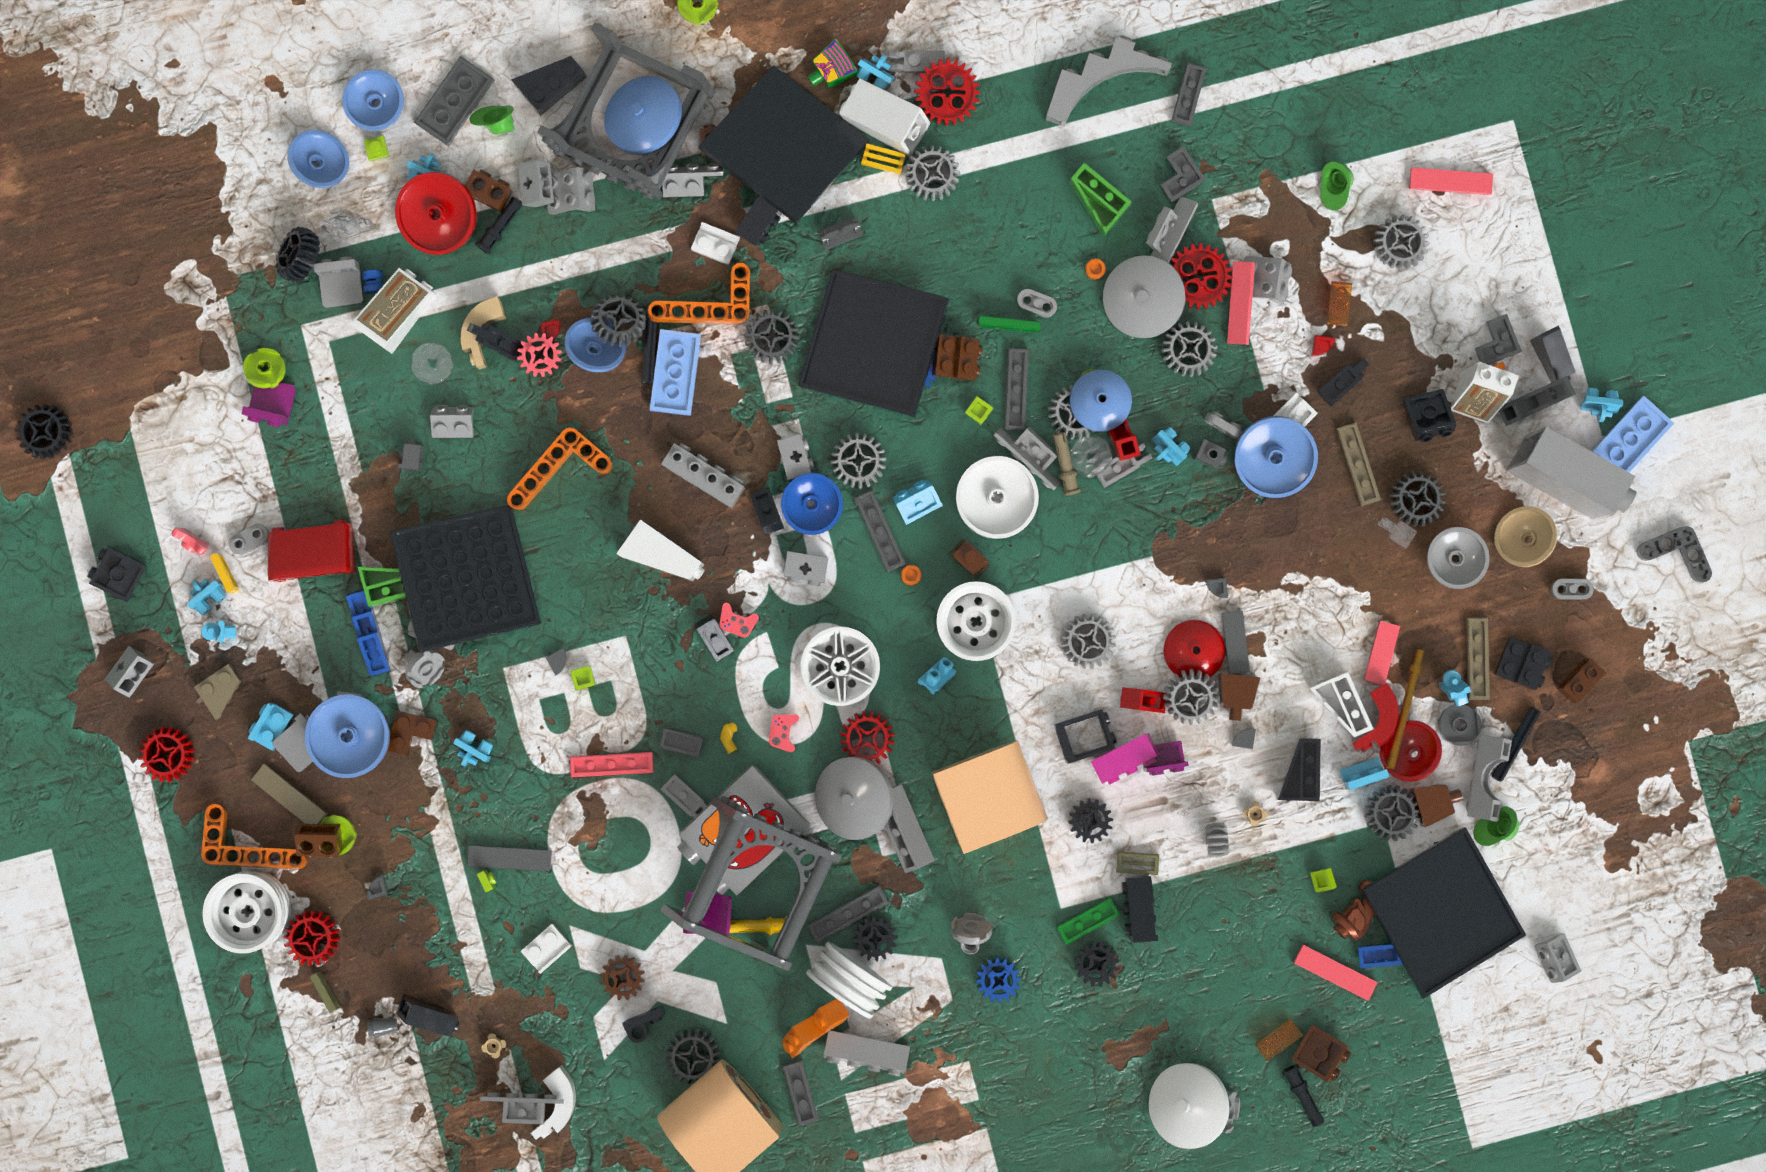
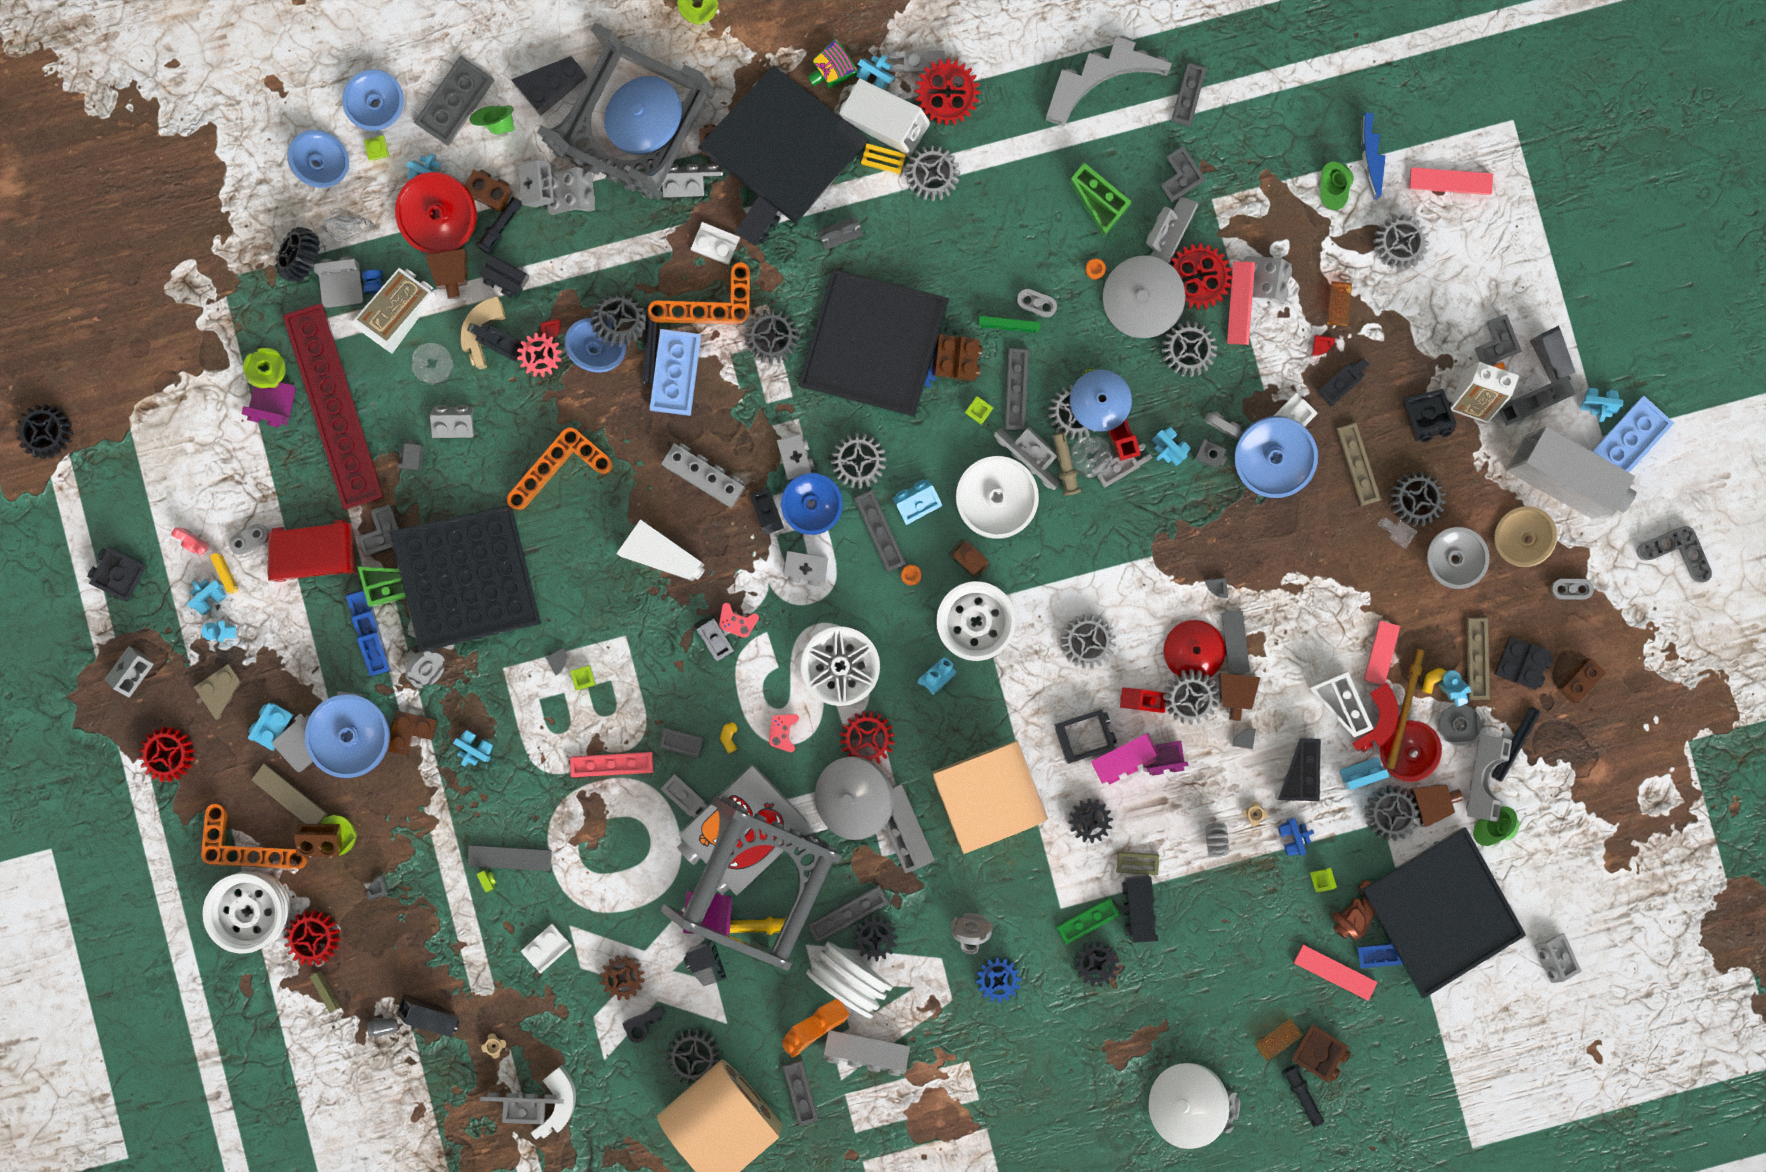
(333, 406): none -> dark red plate
(379, 540): none -> dark grey plate
(449, 270): none -> reddish brown torso
(504, 276): none -> black brick
(705, 963): none -> black wedge
(1297, 846): none -> blue hips
(1372, 162): none -> blue slope
(1432, 678): none -> yellow arm

